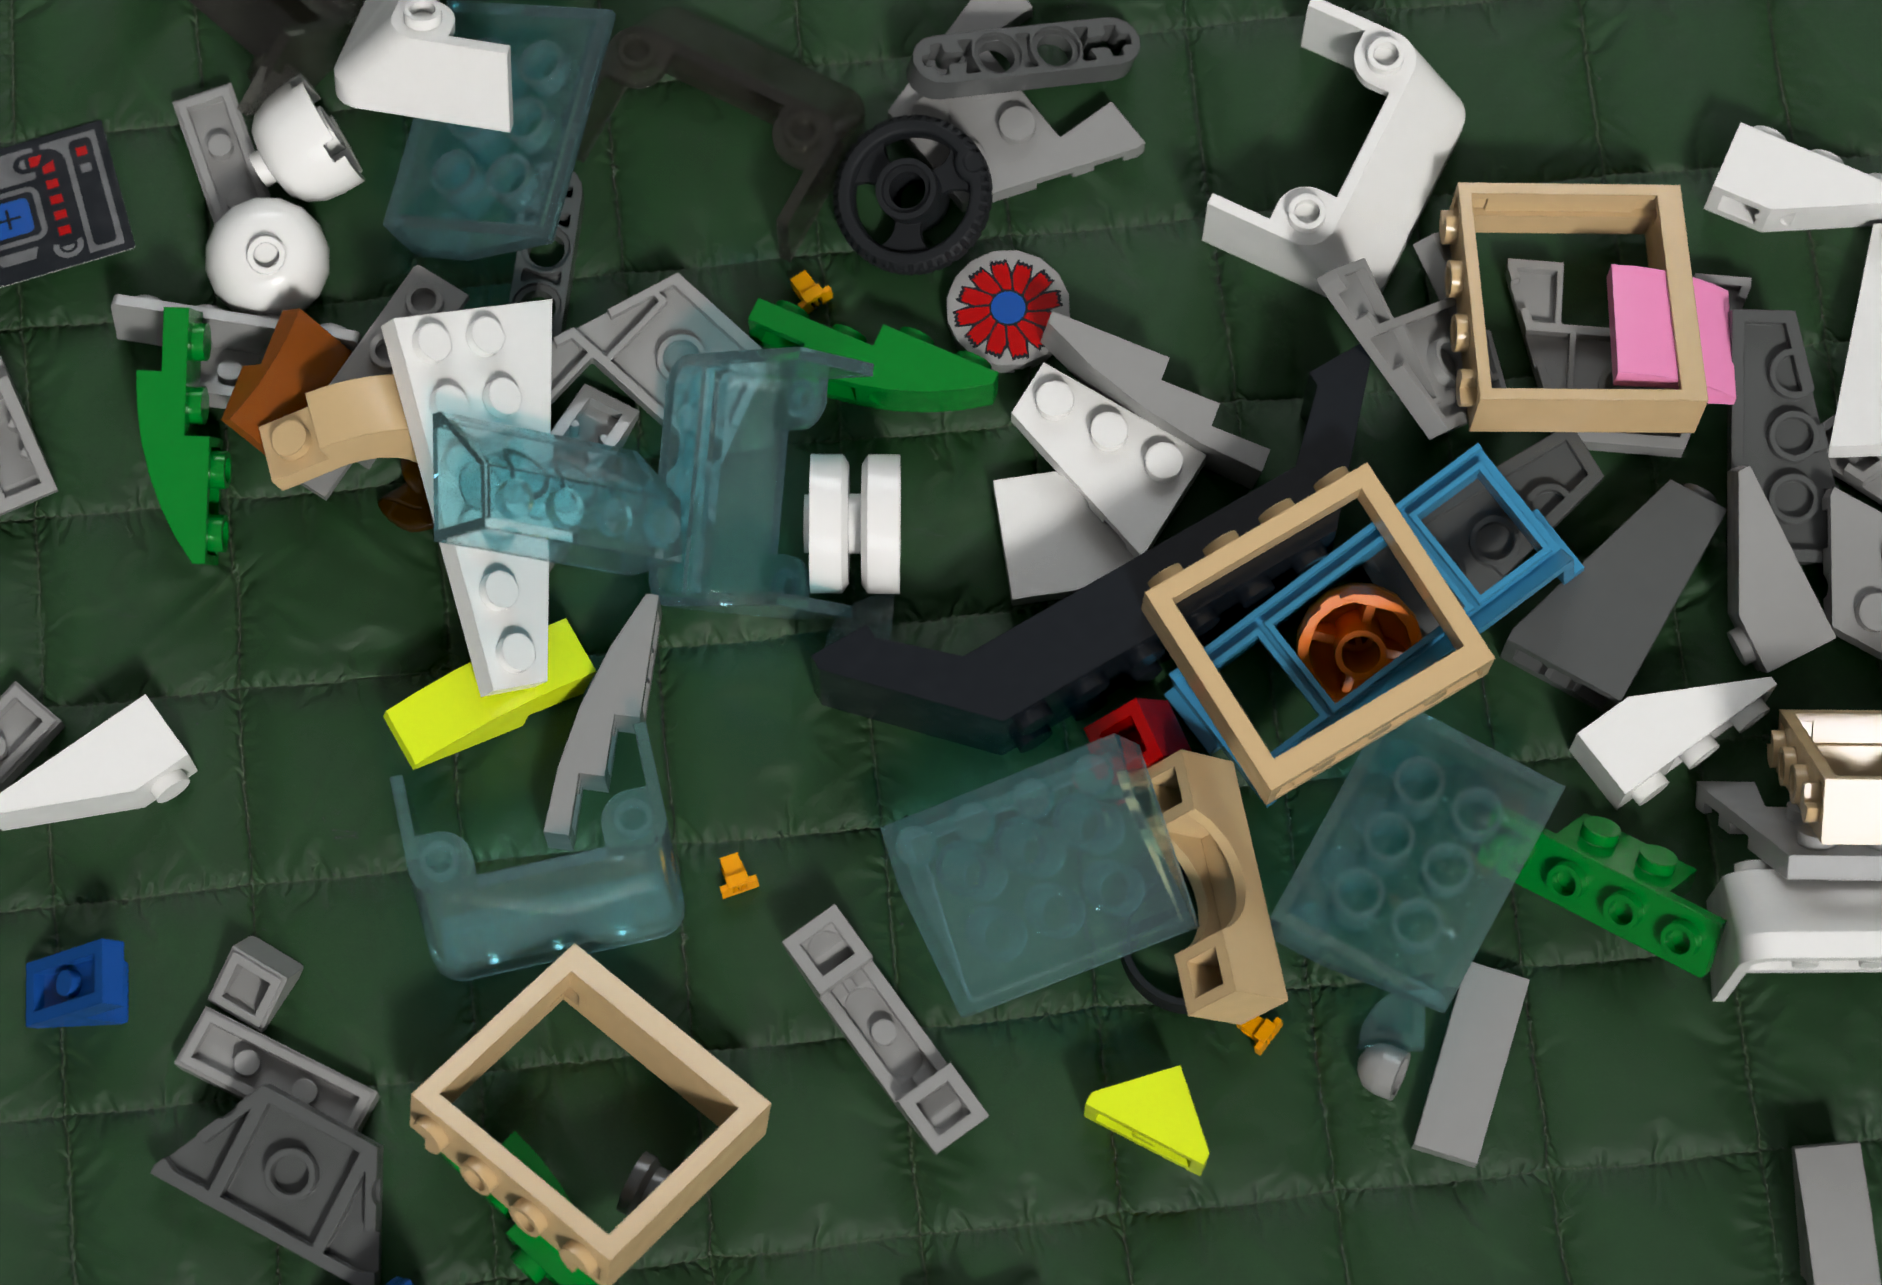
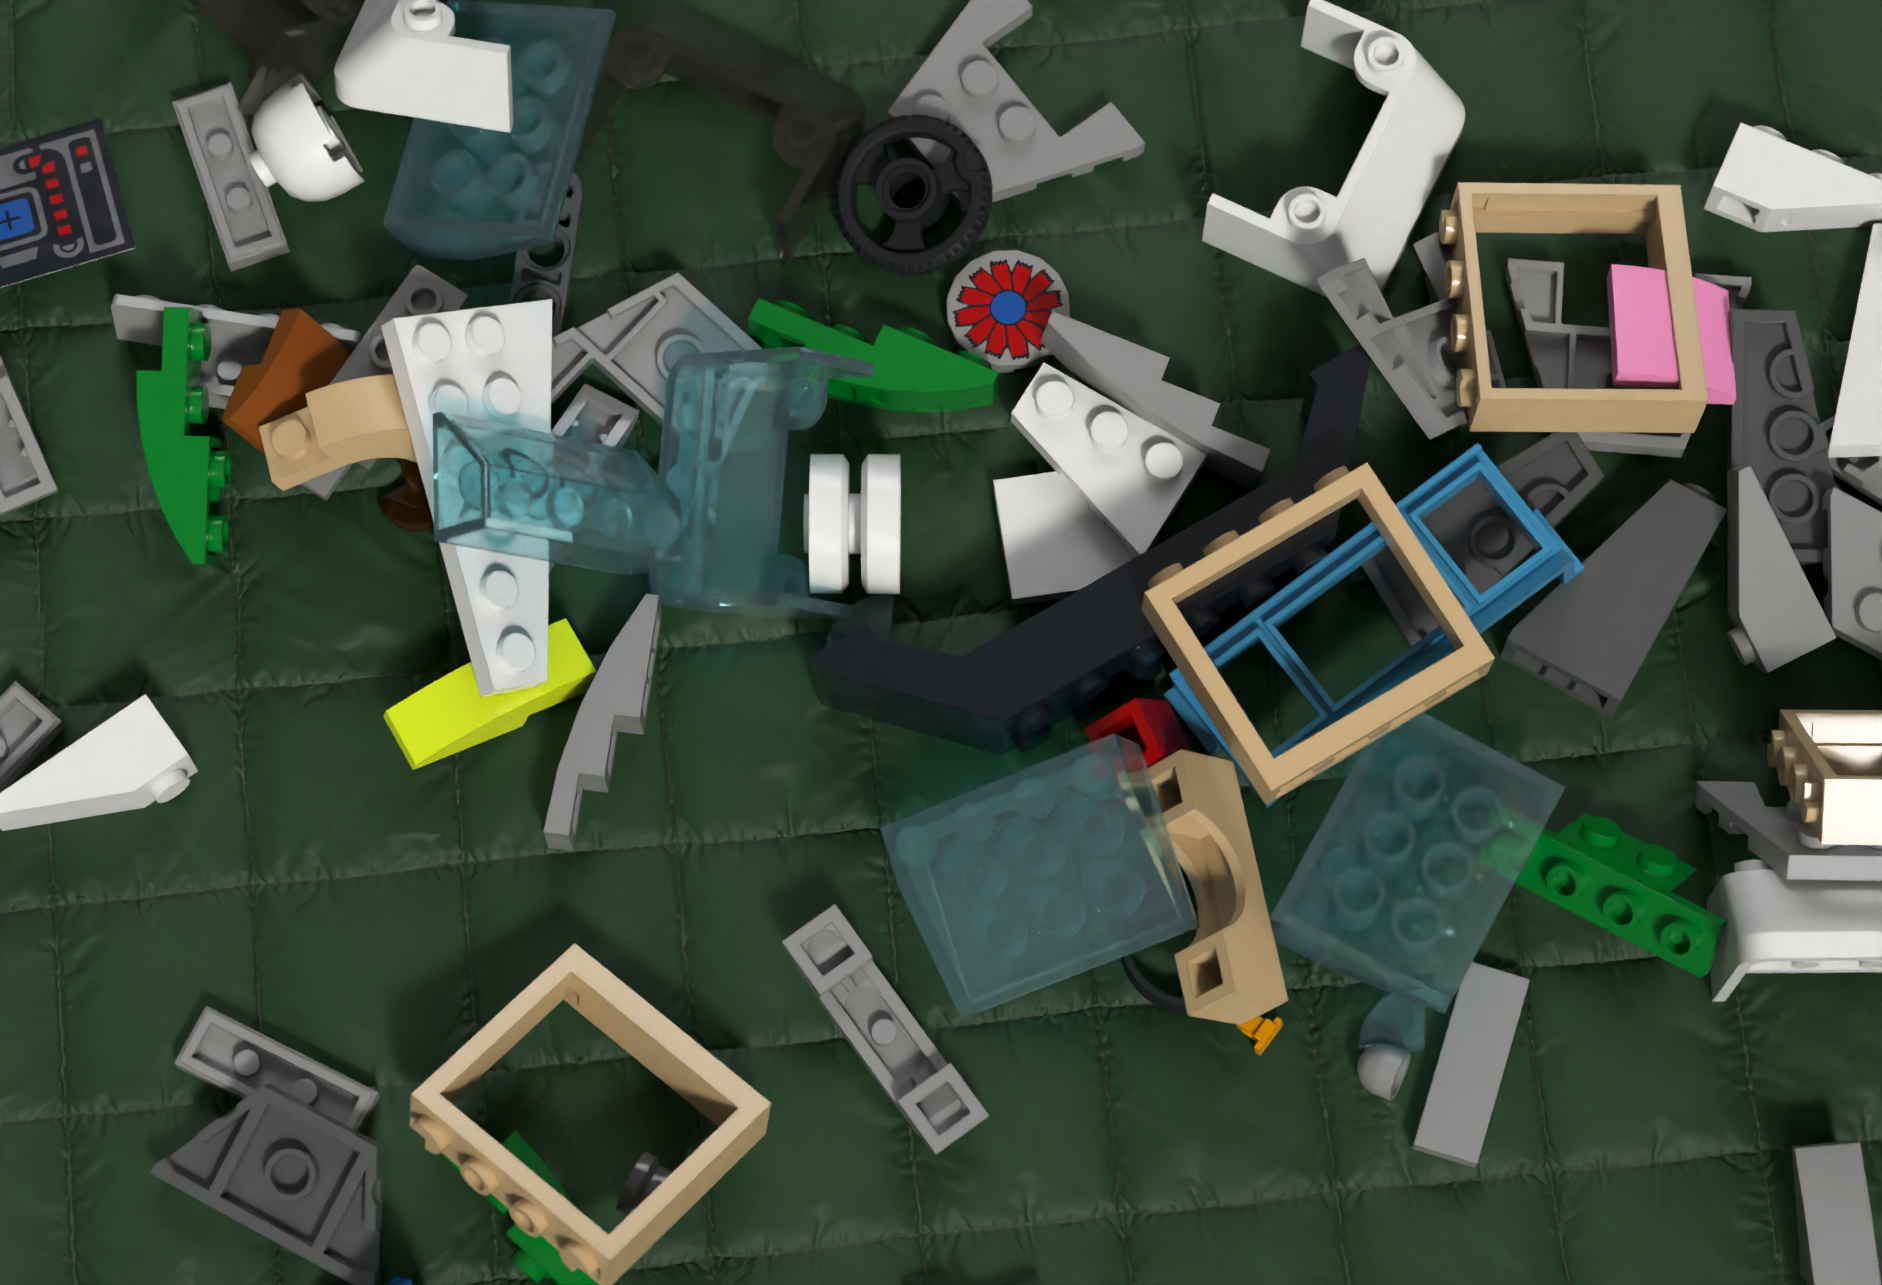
(79, 987): blue slope -> none
(255, 982): light grey slope -> none
(267, 257): white cylinder -> none
(544, 907): clear light blue windscreen -> none
(735, 876): light orange piece -> none
(809, 292): light orange piece -> none
(1026, 66): dark grey beam -> none
(1154, 1114): neon yellow slope -> none
(1354, 635): orange cylinder -> none
(1655, 732): white slope -> none

